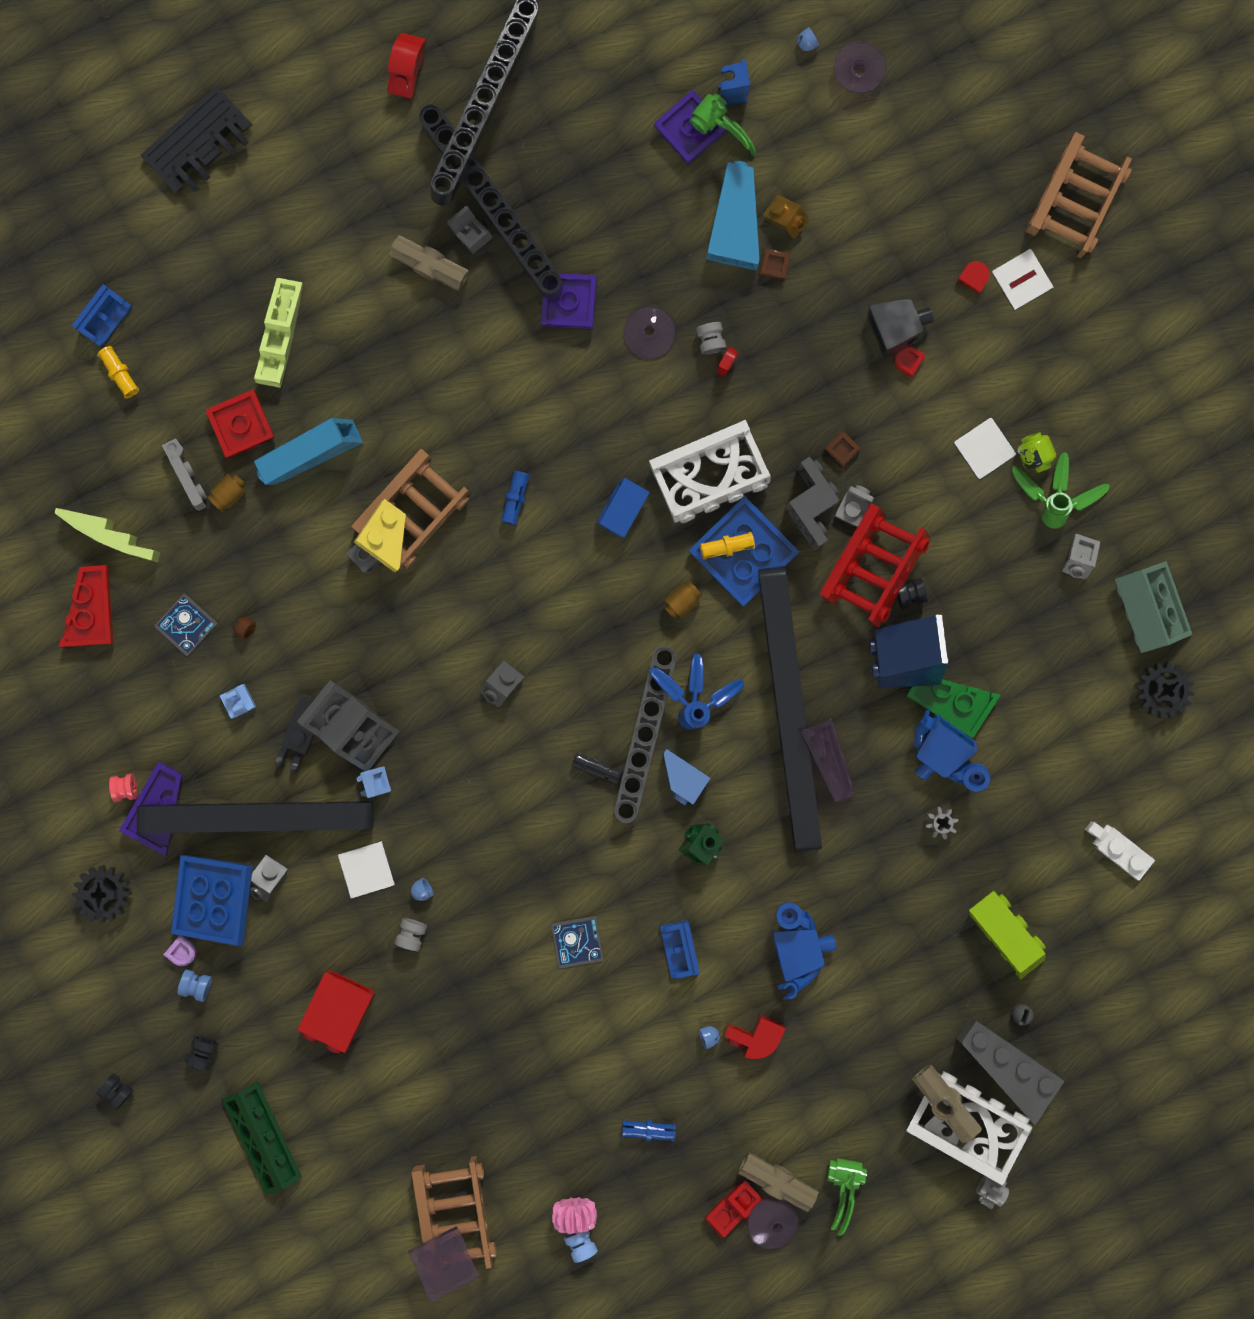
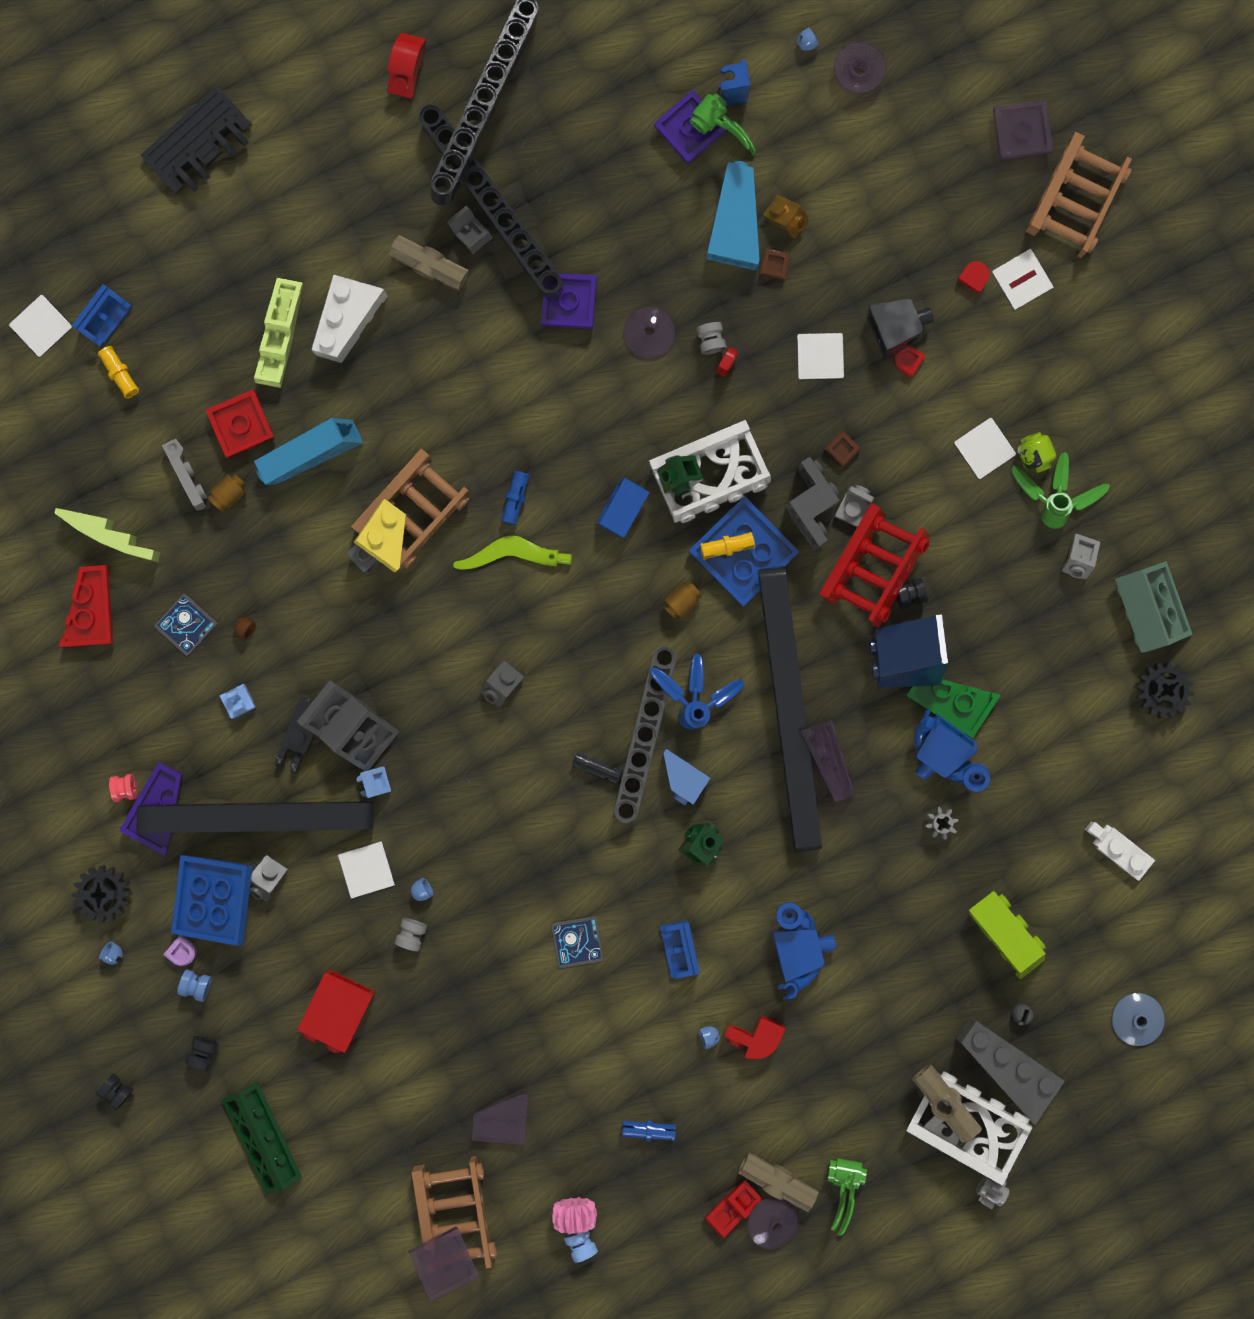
(40, 325): none -> white sticker
(110, 953): none -> medium blue hinge
(344, 316): none -> white wedge
(502, 1122): none -> clear purple wing
(516, 547): none -> lime piece
(679, 474): none -> dark green brick
(820, 356): none -> white sticker
(1022, 130): none -> clear purple plate
(1129, 1010): none -> sand blue dish

